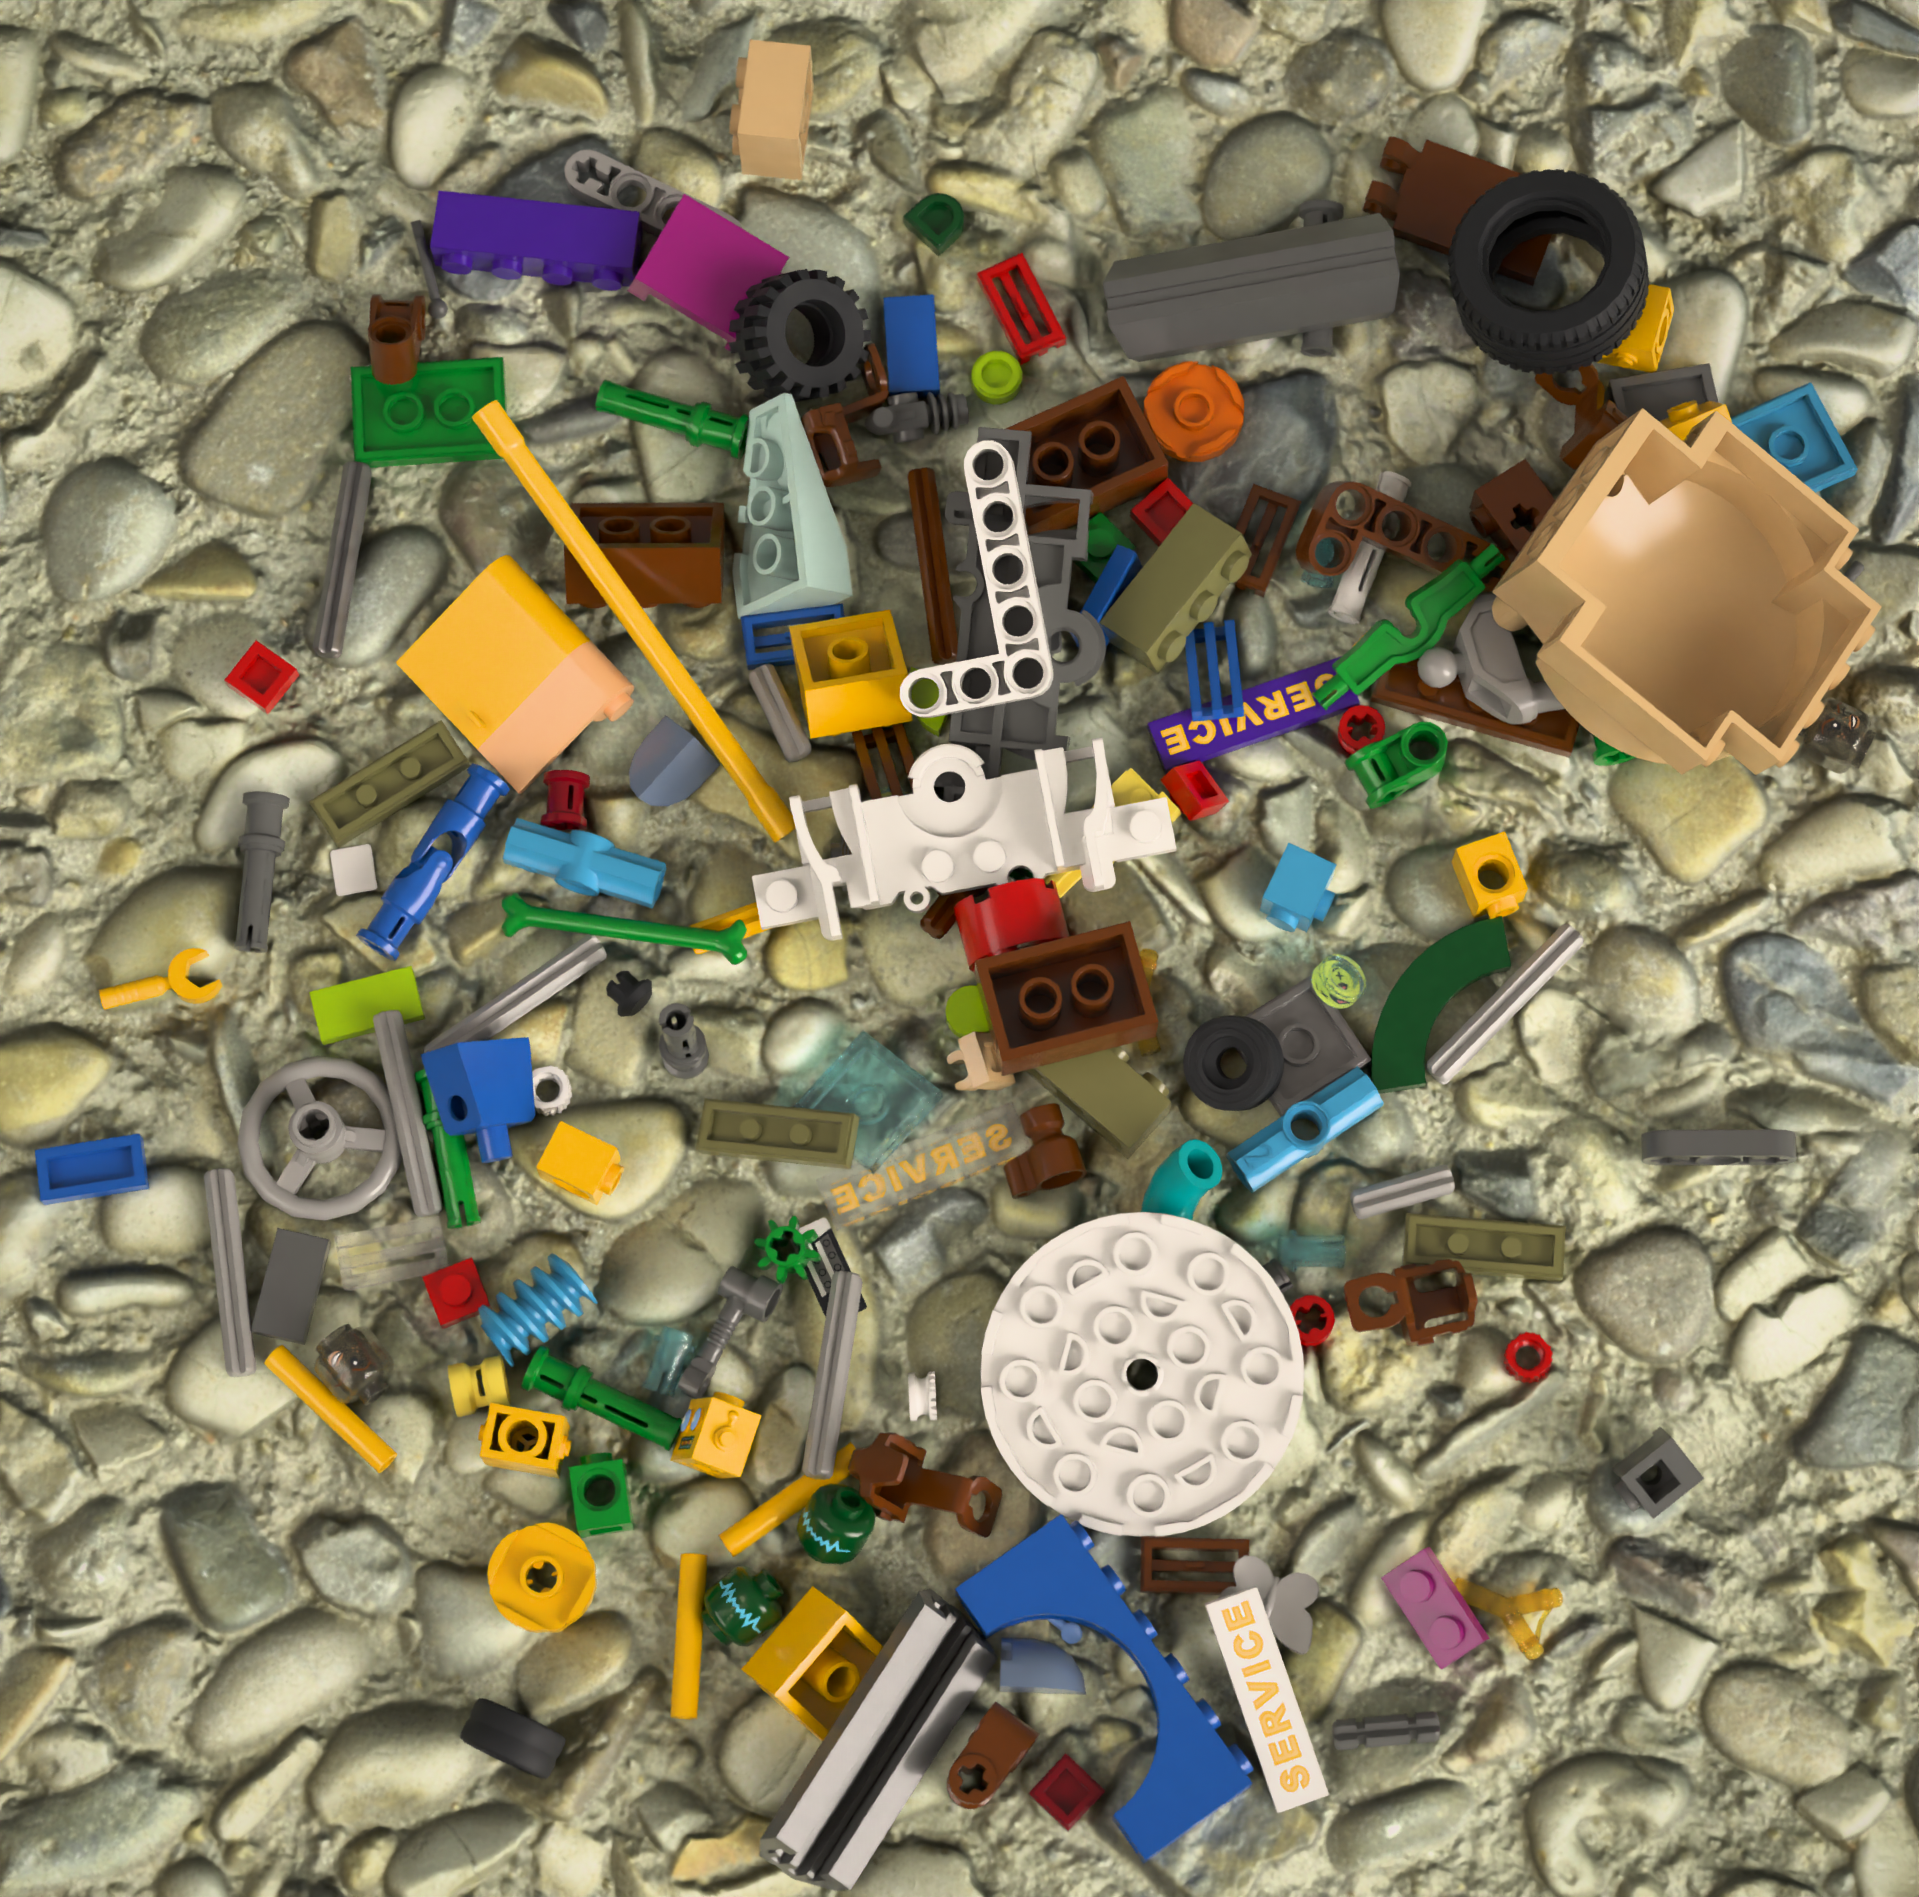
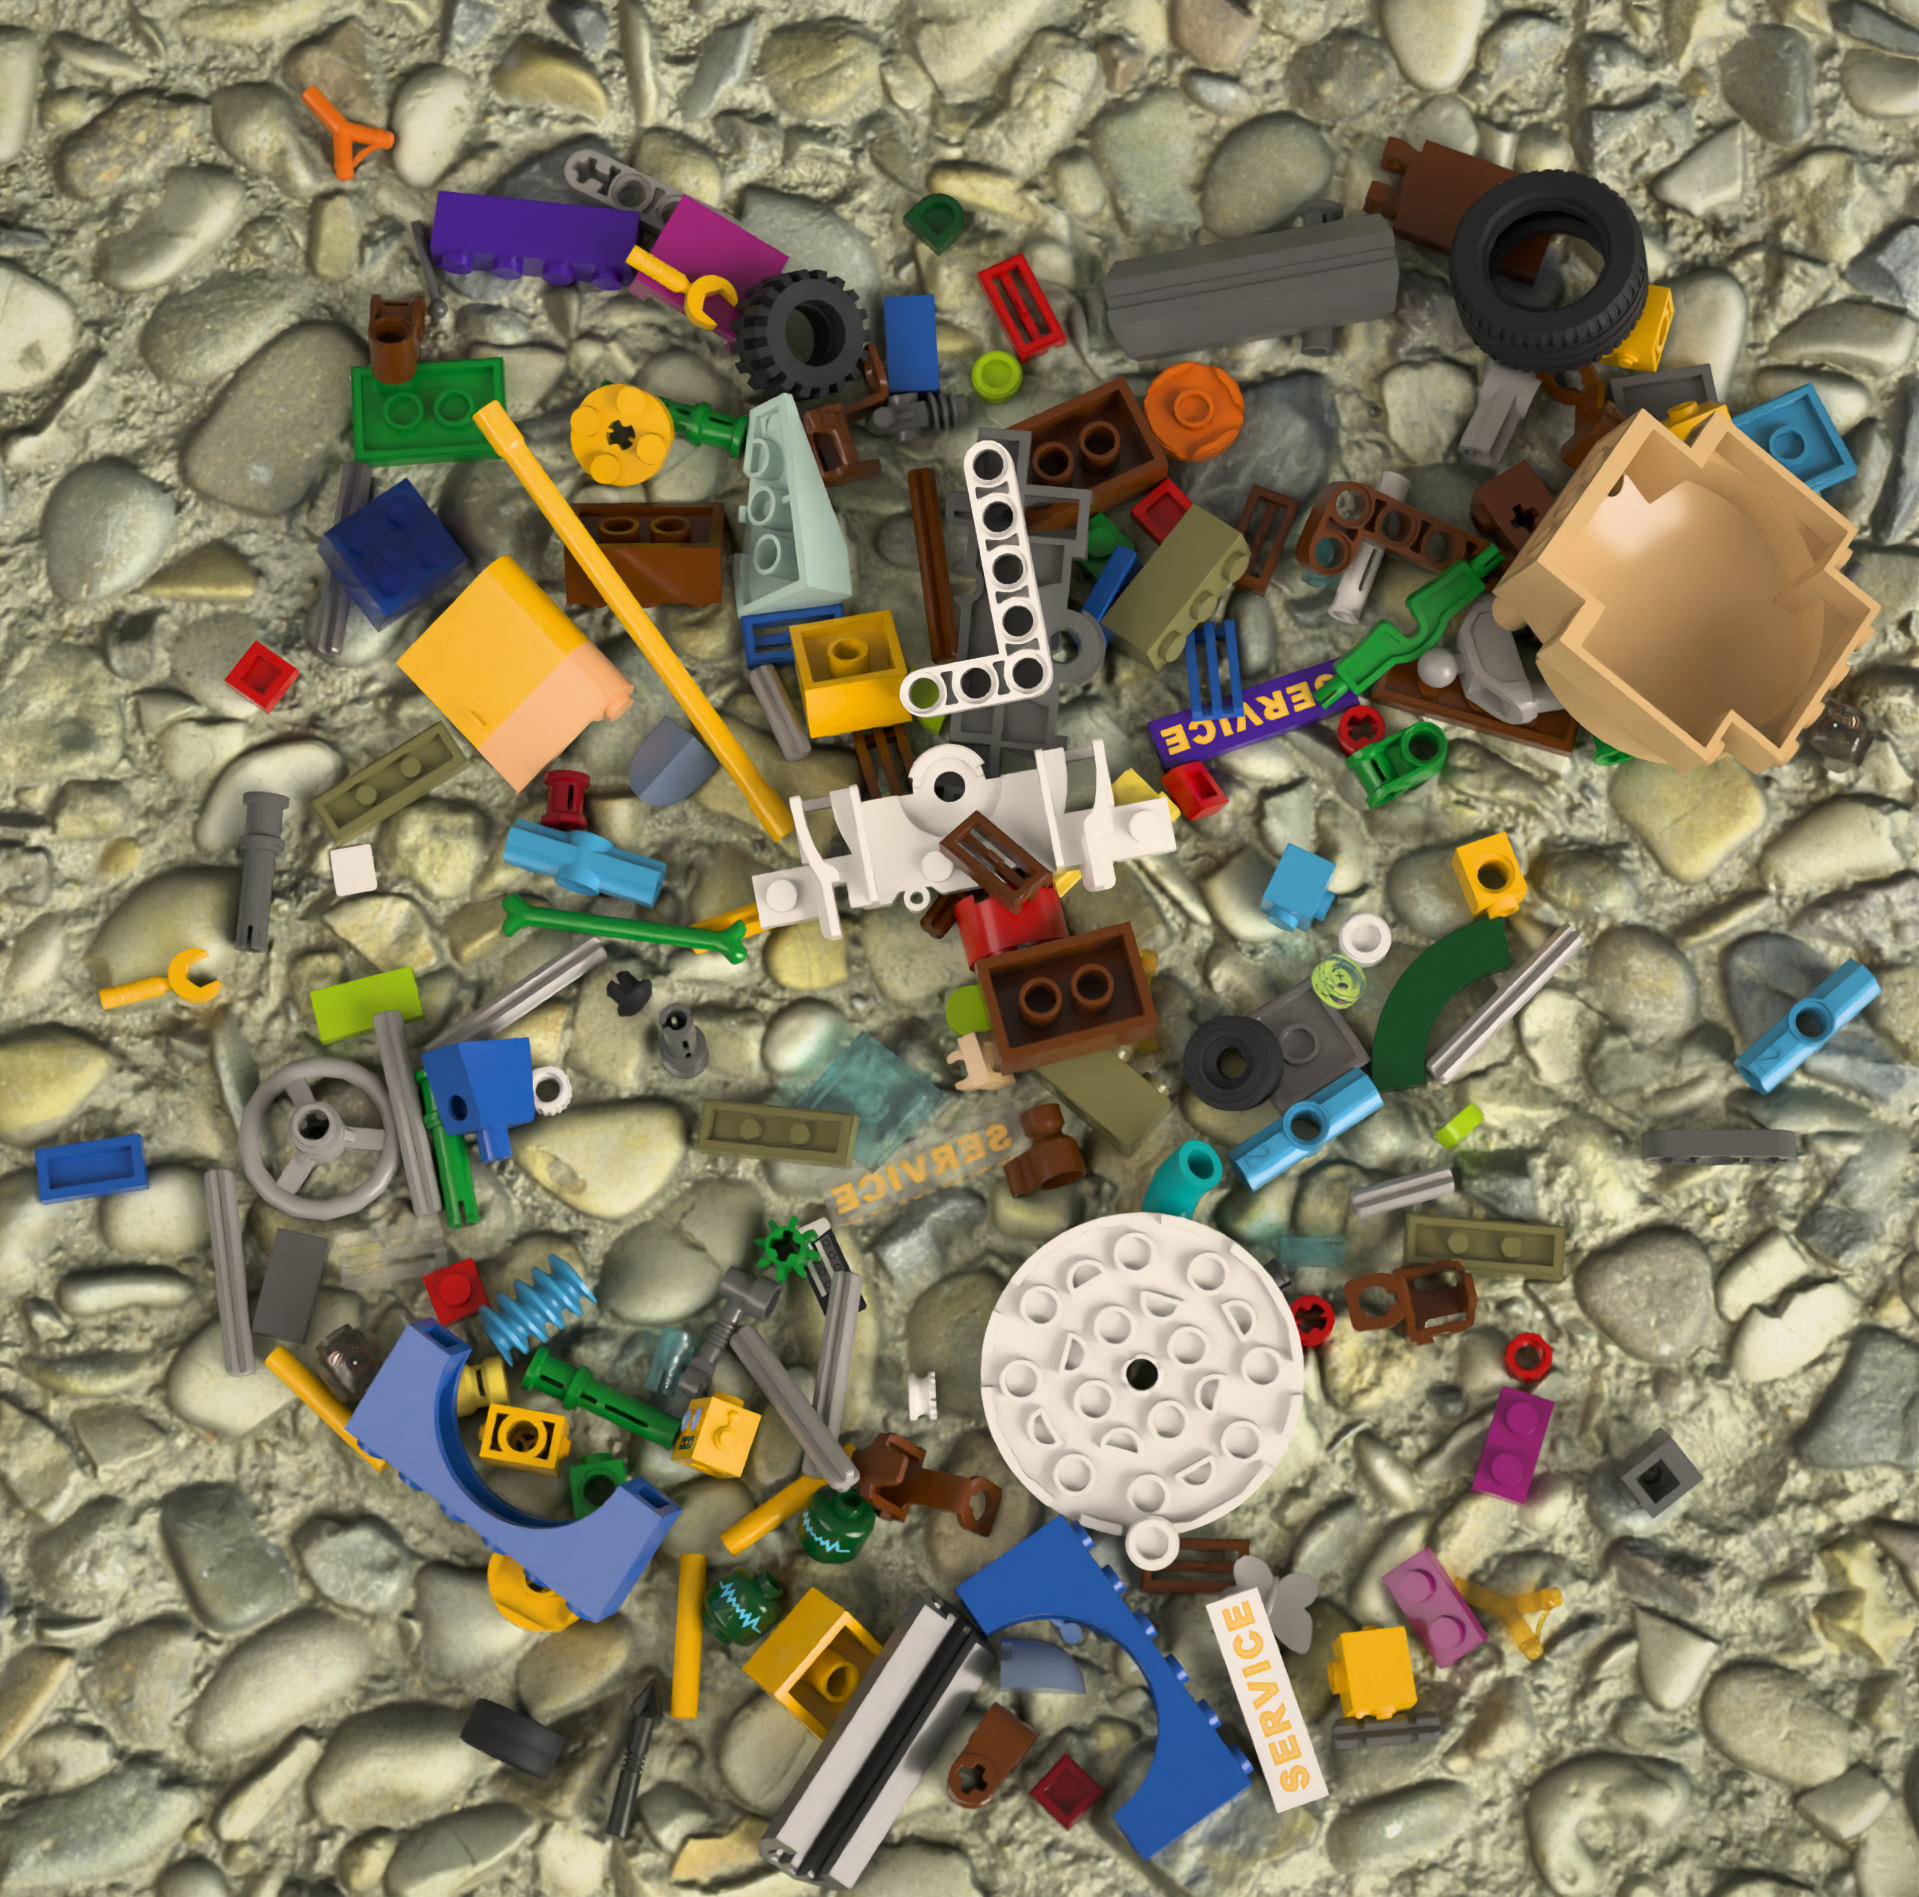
(345, 133): none -> orange piece
(392, 555): none -> clear blue brick
(415, 1428): none -> arch
(420, 882): blue piece -> none
(580, 1163): yellow brick -> none
(634, 408): none -> yellow plate
(646, 1710): none -> pearl dark grey piece
(678, 282): none -> yellow piece
(772, 109): tan brick -> none
(794, 1409): none -> light grey axle
(982, 876): none -> reddish brown tile
(1152, 1543): none -> white tile
(1364, 939): none -> white tile
(1372, 1672): none -> yellow head
(1459, 1126): none -> lime tile
(1502, 405): none -> light grey piece
(1512, 1446): none -> magenta plate
(1829, 1005): none -> dark azure piece

